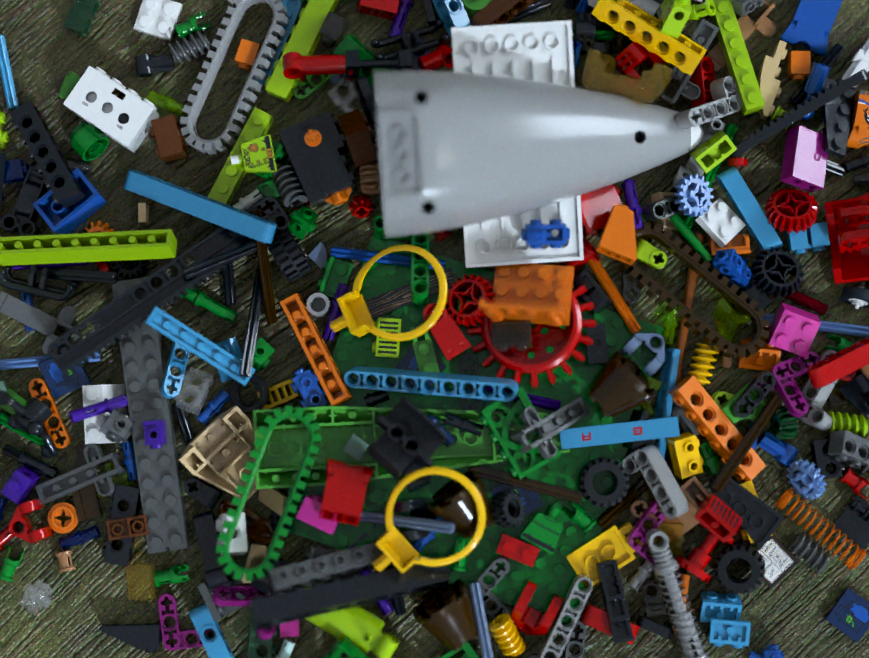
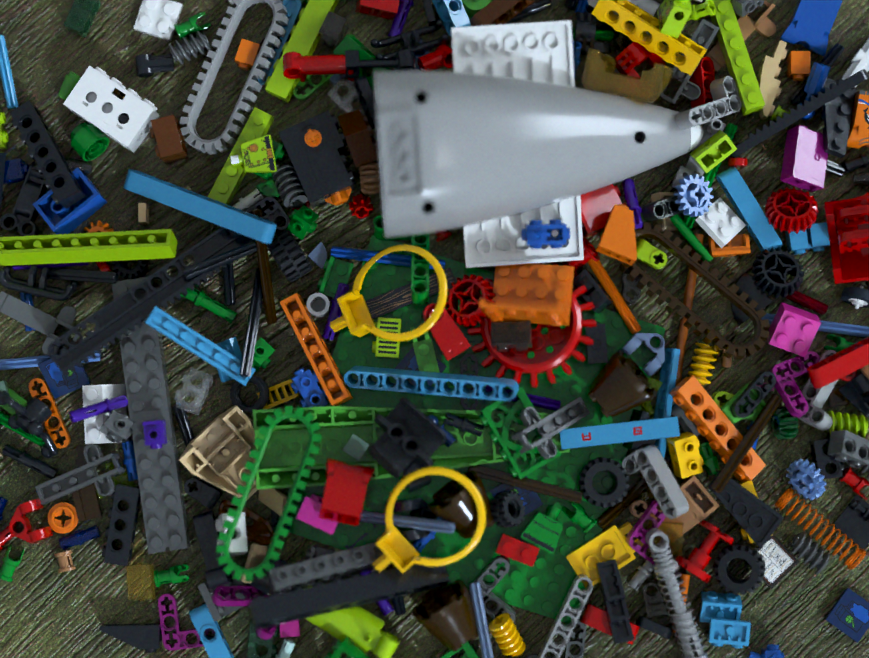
(20, 484): dark purple torso -> none
(37, 597): clear brick -> none
(127, 527): reddish brown slope -> none
(166, 102): clear neon green axle -> none
(174, 361): dark azure beam -> none
(213, 407): blue pin -> none
(376, 398): black pin -> none
(459, 546): green piece -> none
(530, 620): red piece -> none
(669, 327): clear neon green axle -> none
(718, 518): red brick -> none
(727, 319): clear neon green hand -> none
(732, 266): blue brick -> none
(763, 359): orange bracket -> none
(782, 452): blue piece -> none

